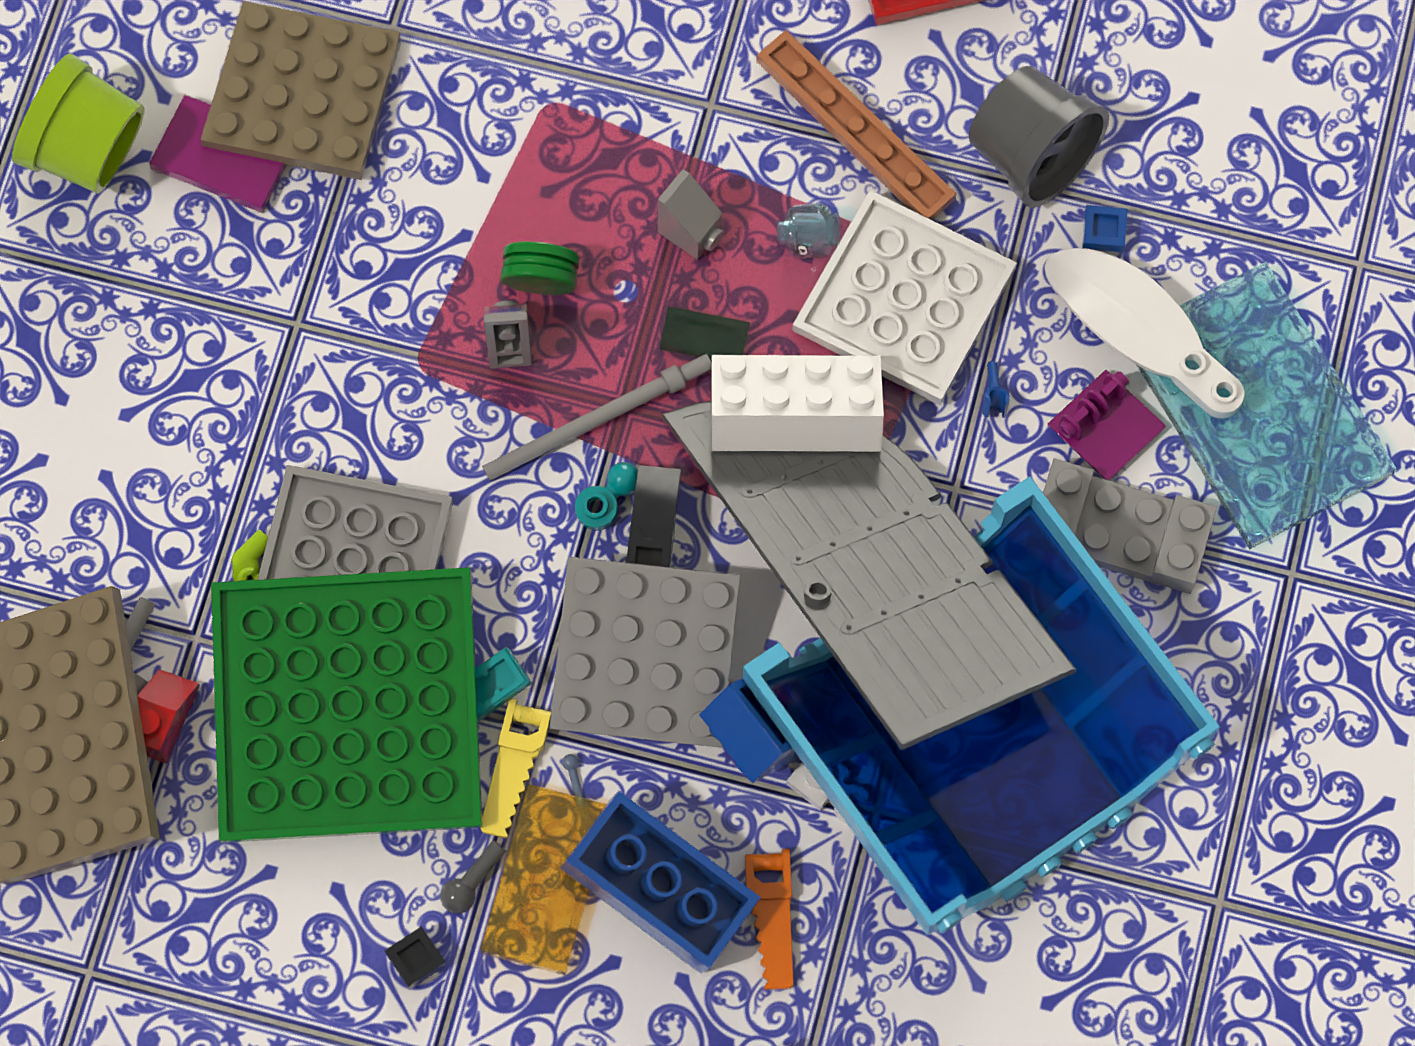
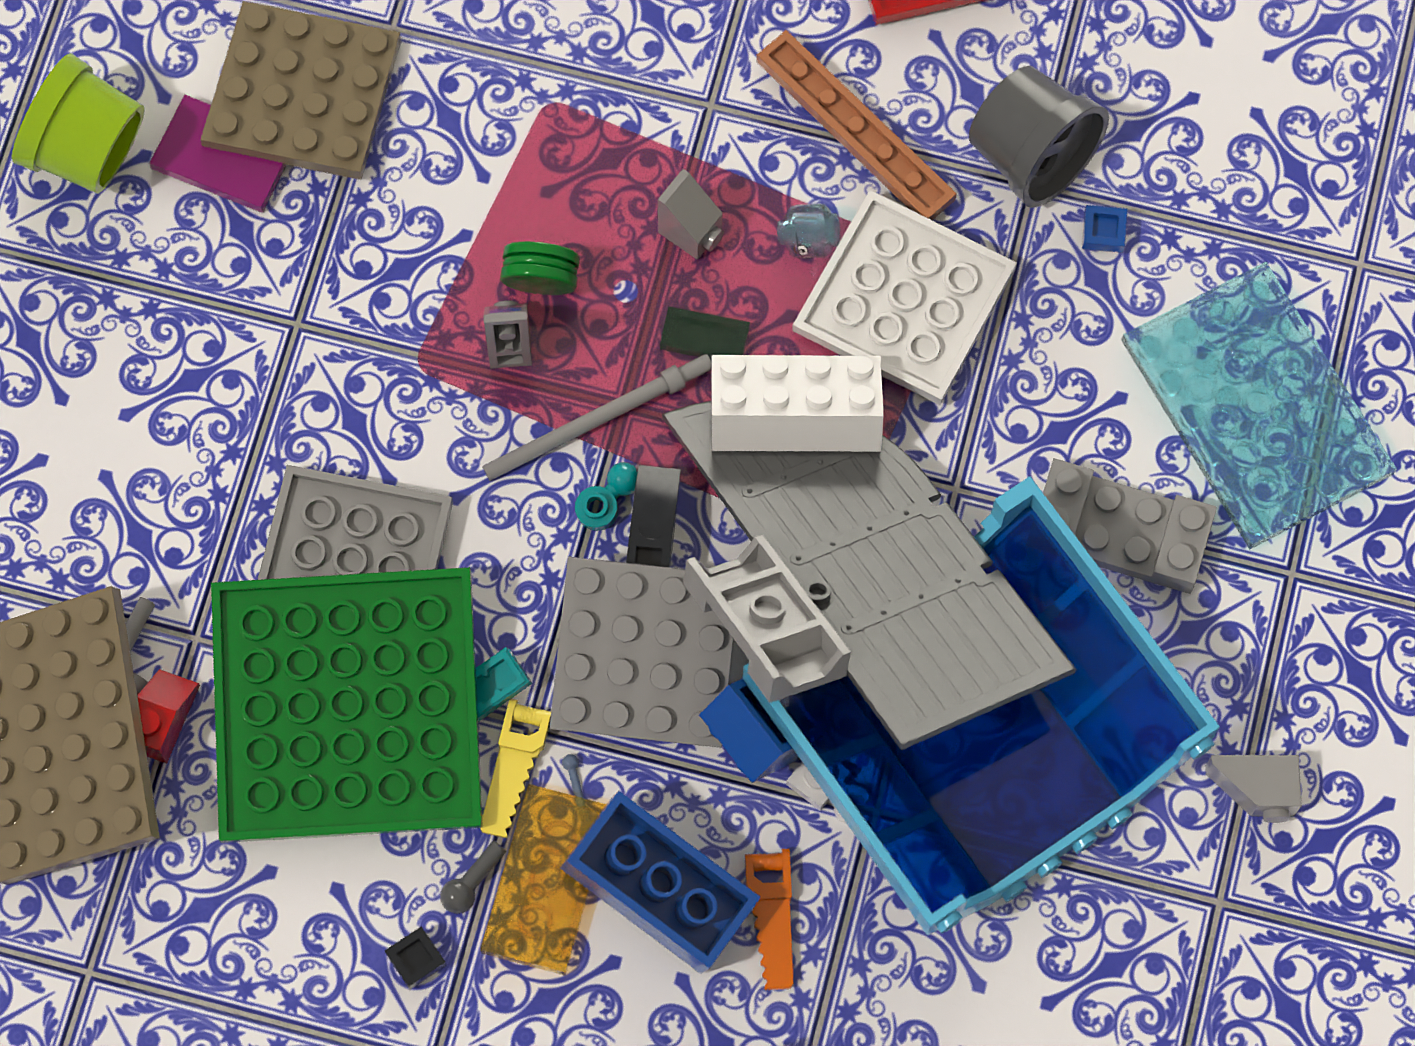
(245, 560): lime arm -> none
(770, 620): none -> light grey piece
(995, 395): blue hand -> none
(1107, 424): magenta hinge -> none
(1141, 324): white plant -> none
(1259, 783): none -> light grey slope

